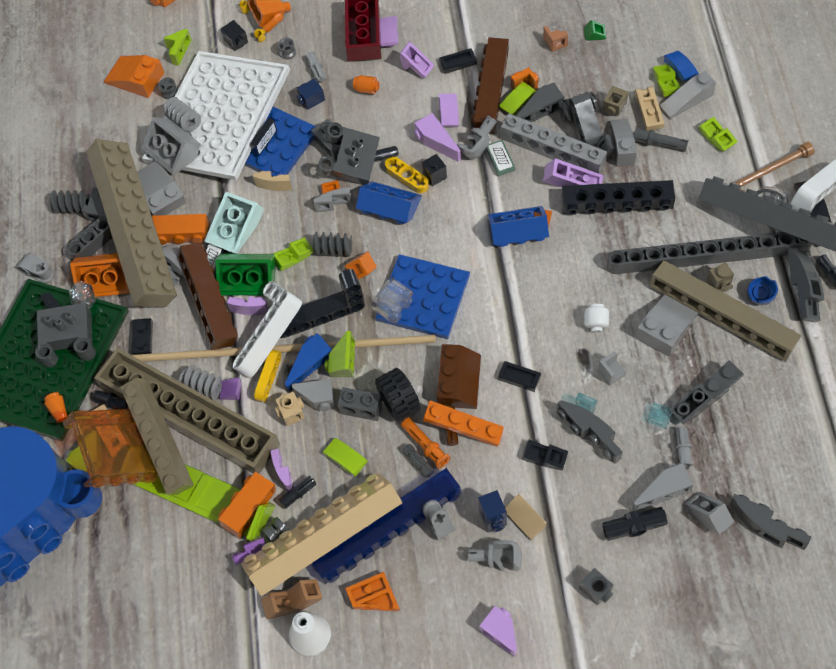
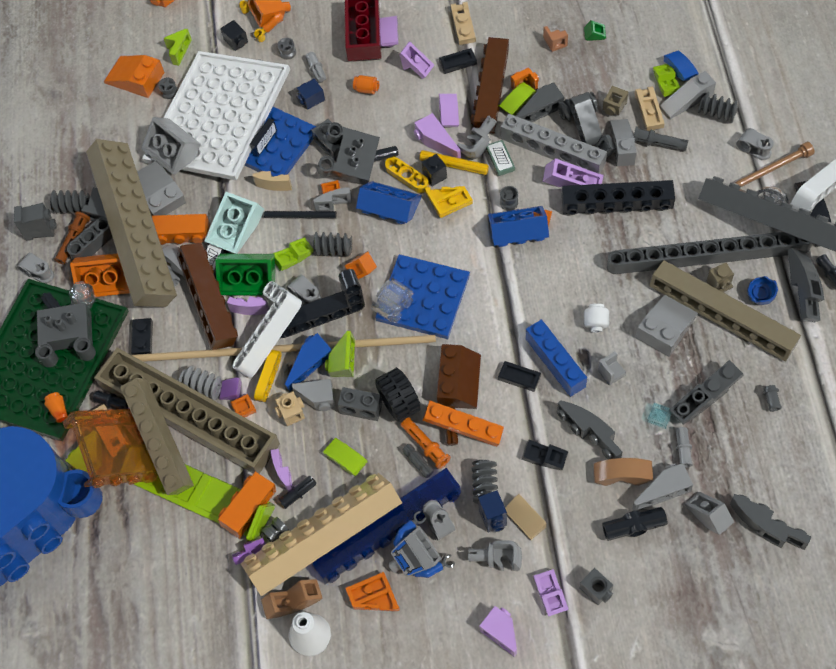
(34, 221): none -> dark grey hips
(74, 229): none -> dark orange pin
(181, 114): light grey piece -> none
(243, 406): none -> orange tile
(300, 214): none -> black bar
(304, 290): none -> light grey piece
(415, 552): none -> torso
(448, 199): none -> yellow wing
(457, 162): none -> yellow axle
(463, 23): none -> tan plate
(483, 478): none -> dark grey piece
(509, 198): none -> dark grey wheel
(550, 592): none -> lavender slope
(556, 358): none -> blue brick
(586, 402): clear light blue tile -> none
(629, 470): none -> medium nougat brick
(718, 106): none -> dark grey piece
(718, 136): lime slope -> none
(754, 143): none -> light grey piece
(772, 398): none -> dark grey pin

